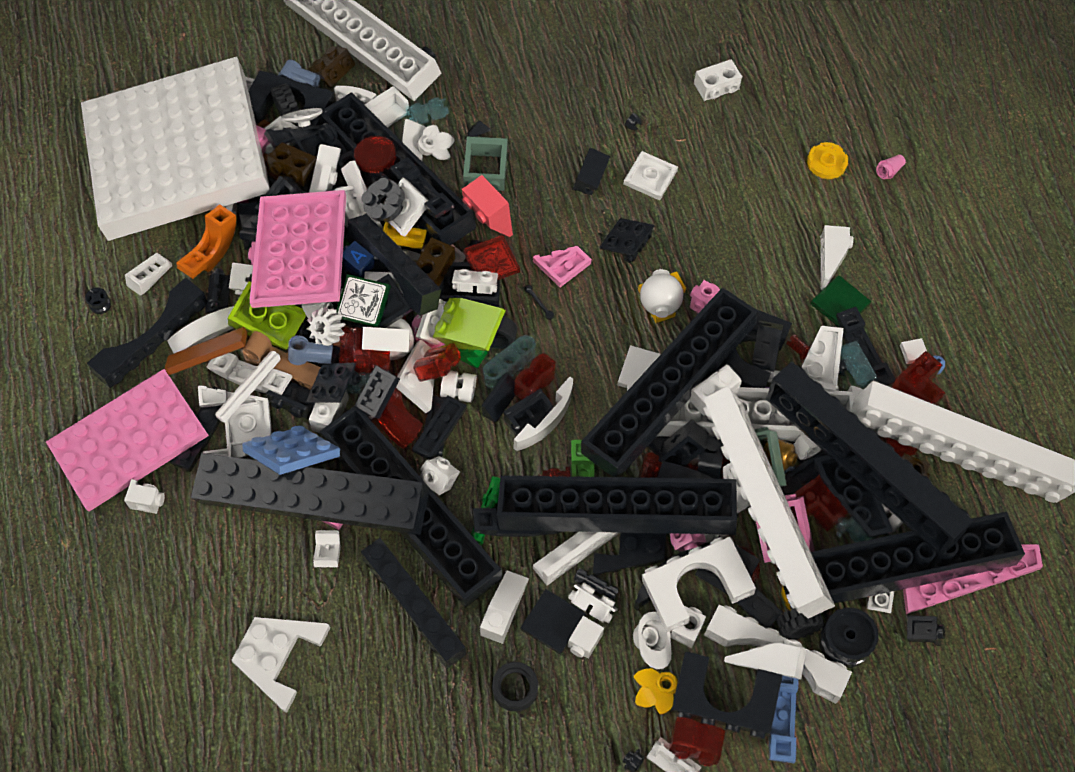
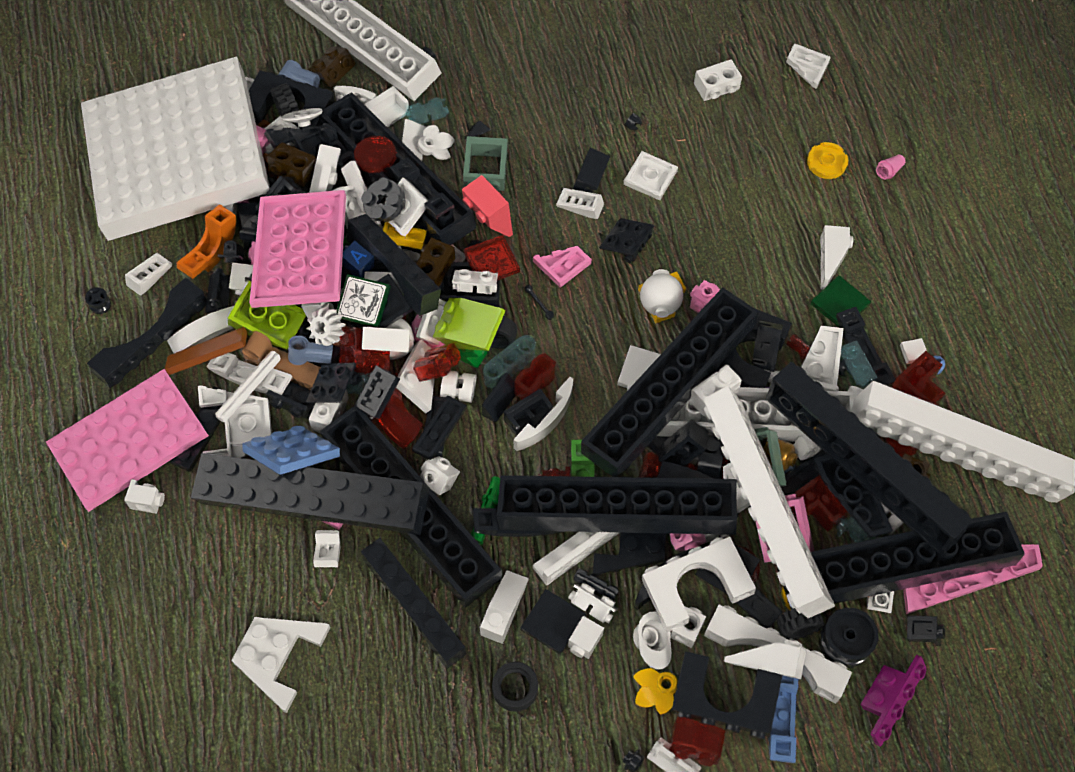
(233, 253): none -> black hinge
(593, 206): none -> white slope
(808, 64): none -> white wing
(889, 696): none -> magenta bracket

